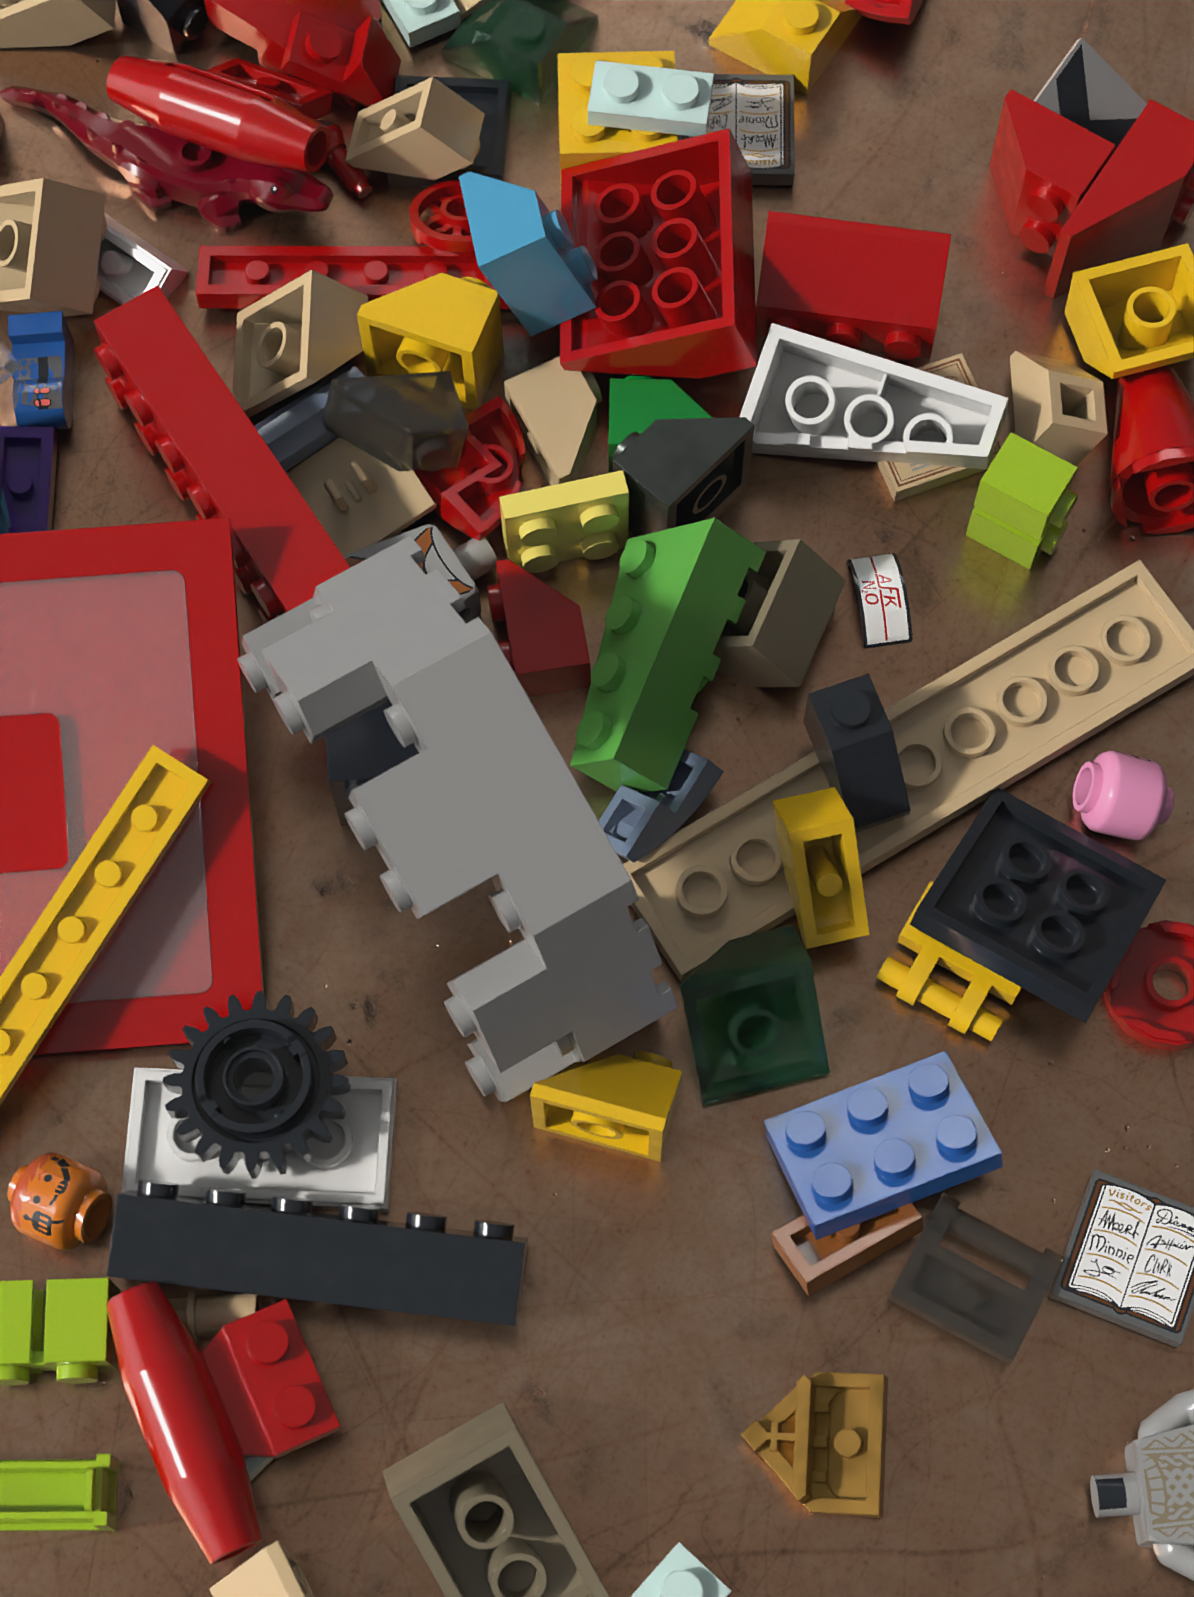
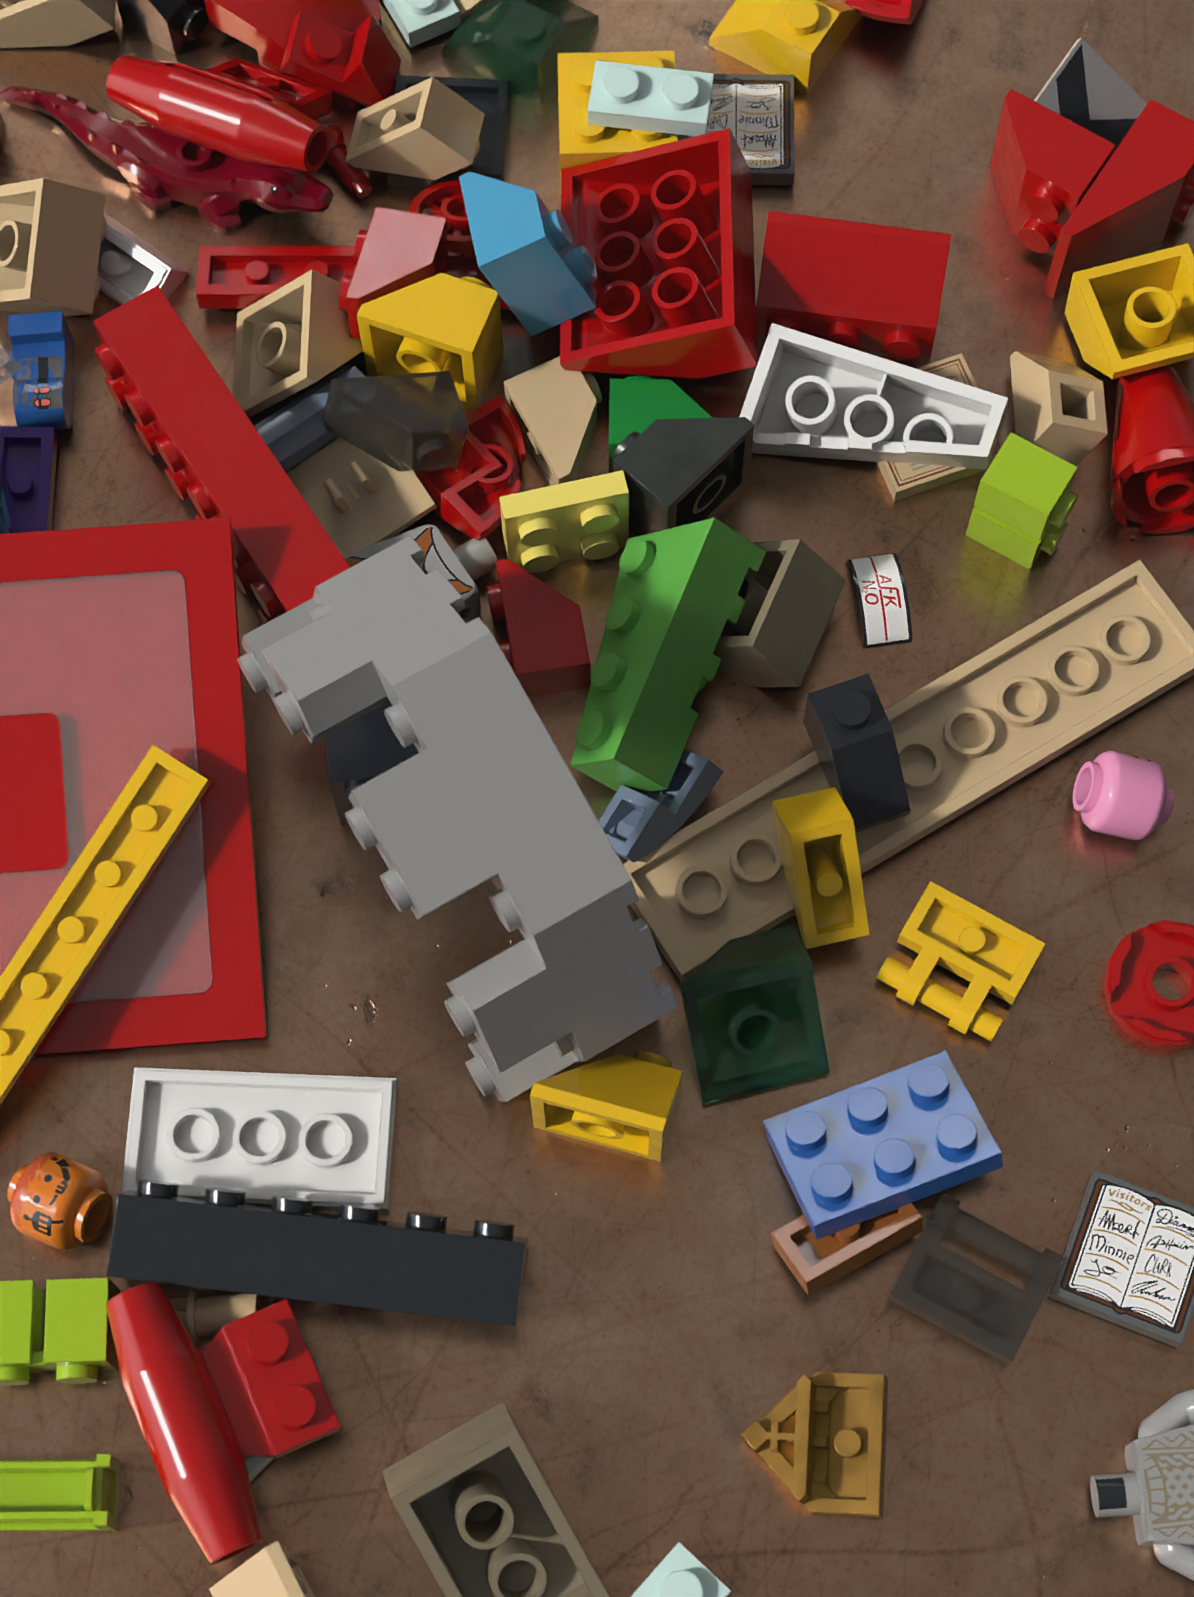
(262, 1124): black gear -> none
(391, 256): none -> slope
(1038, 904): black plate -> none

